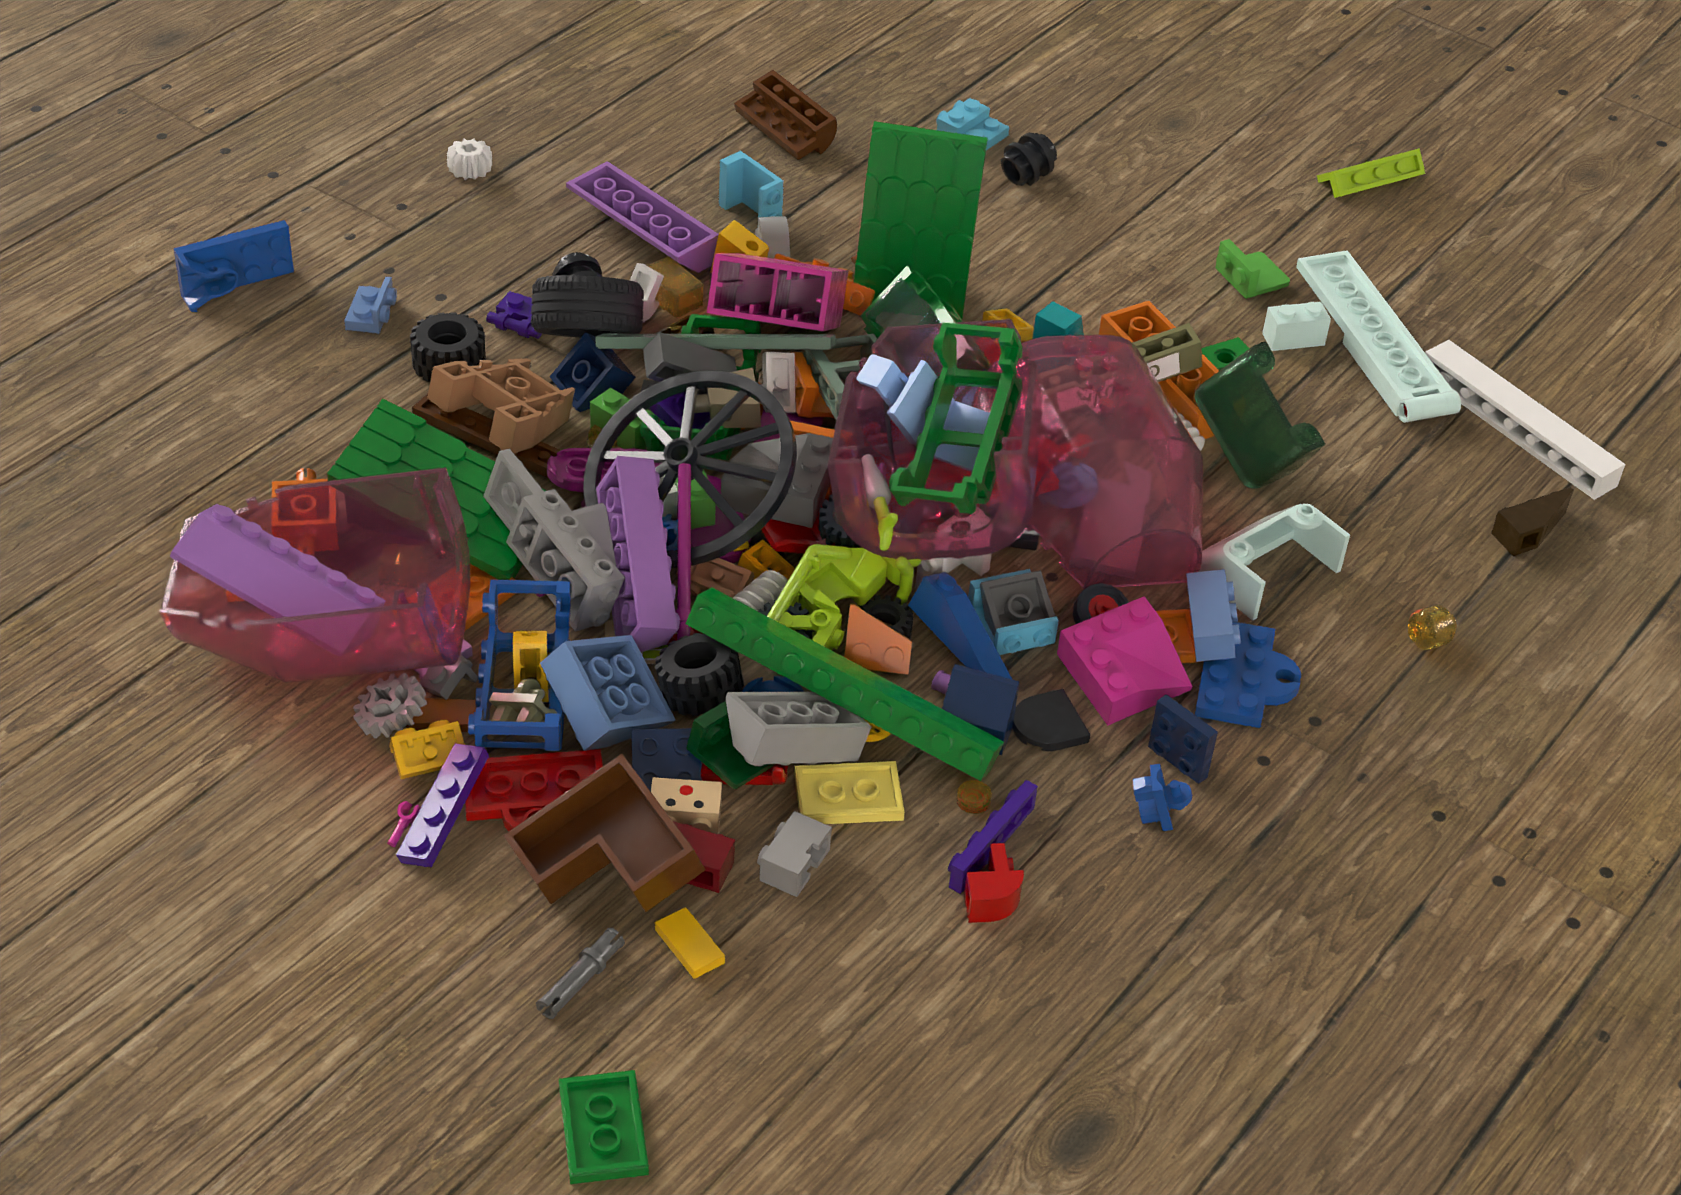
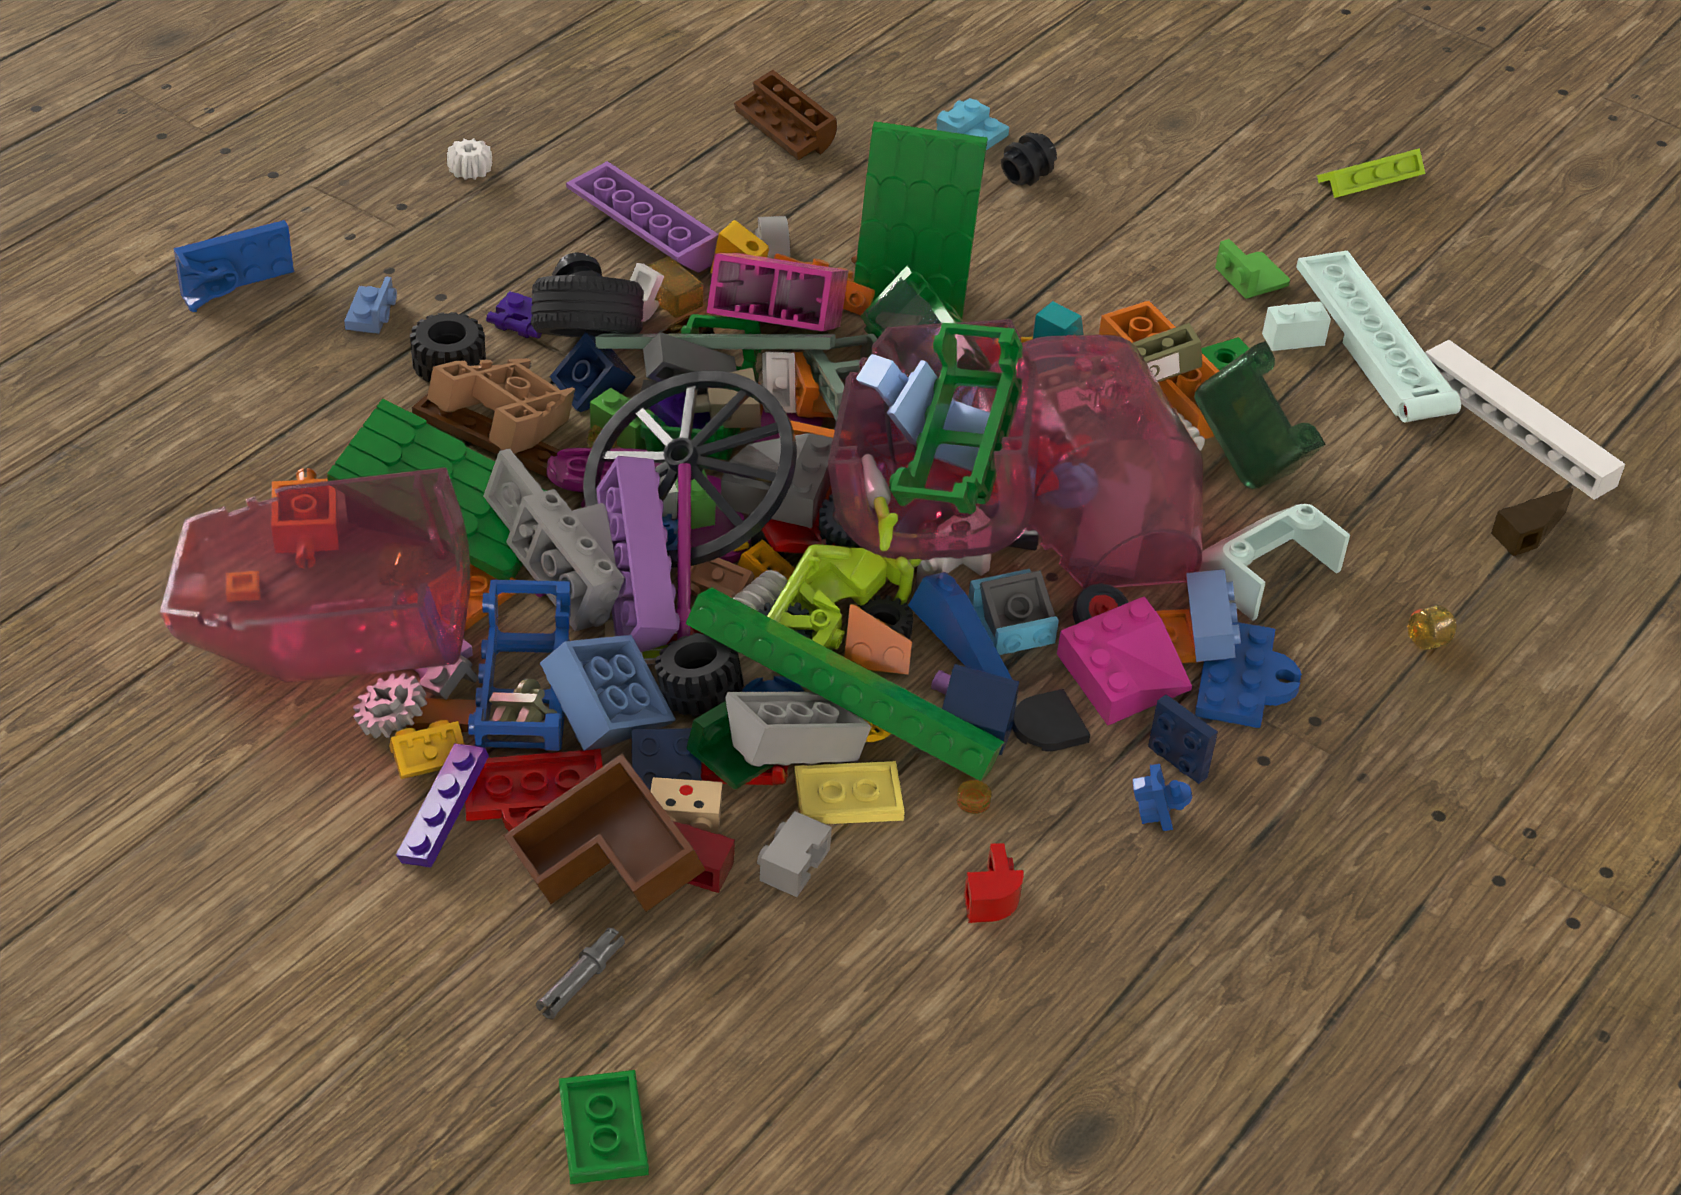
(265, 568): medium lavender slope -> none
(403, 810): dark pink hand -> none
(528, 652): yellow torso -> none
(689, 942): yellow tile -> none
(749, 183): medium azure panel -> none
(998, 829): dark purple plate -> none
(1024, 329): yellow tile -> none

